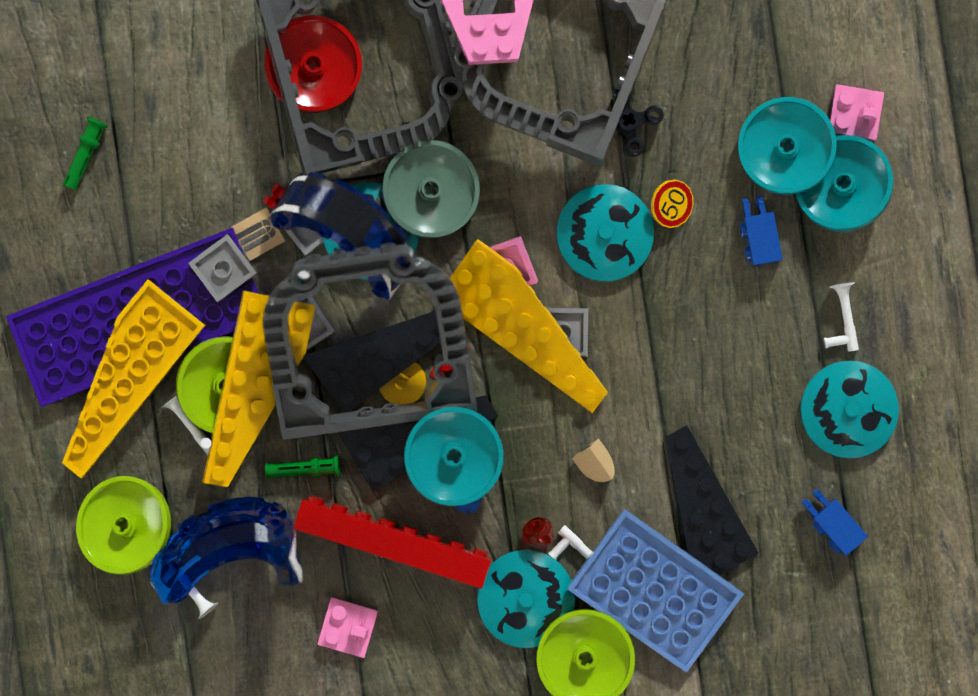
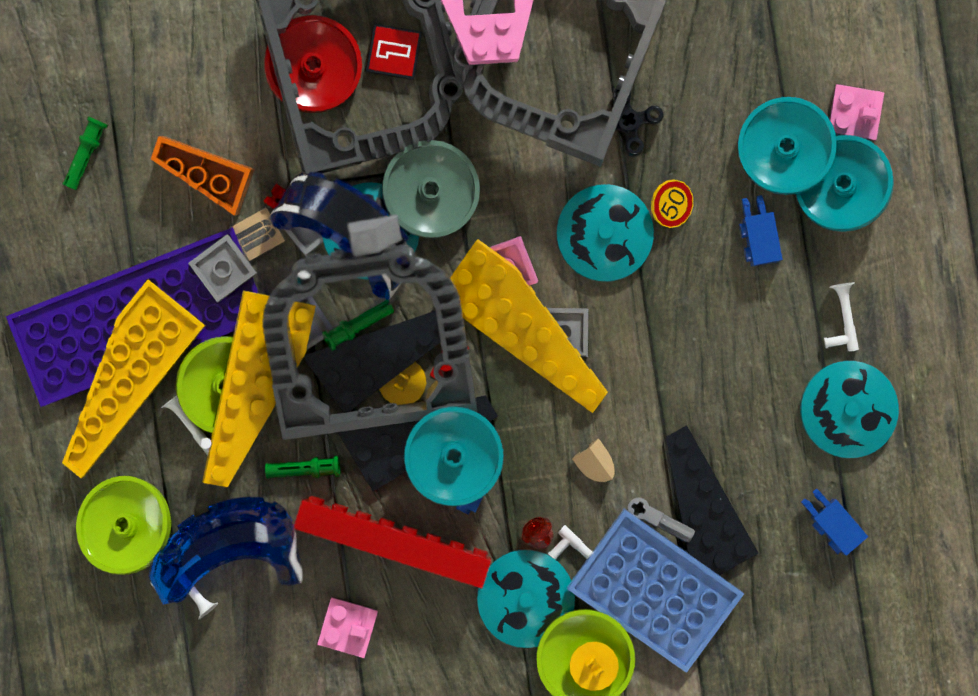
(212, 175): none -> orange wedge
(348, 329): none -> green pin
(374, 234): none -> light grey slope
(394, 52): none -> red tile
(594, 666): none -> yellow piece
(662, 521): none -> light grey connector

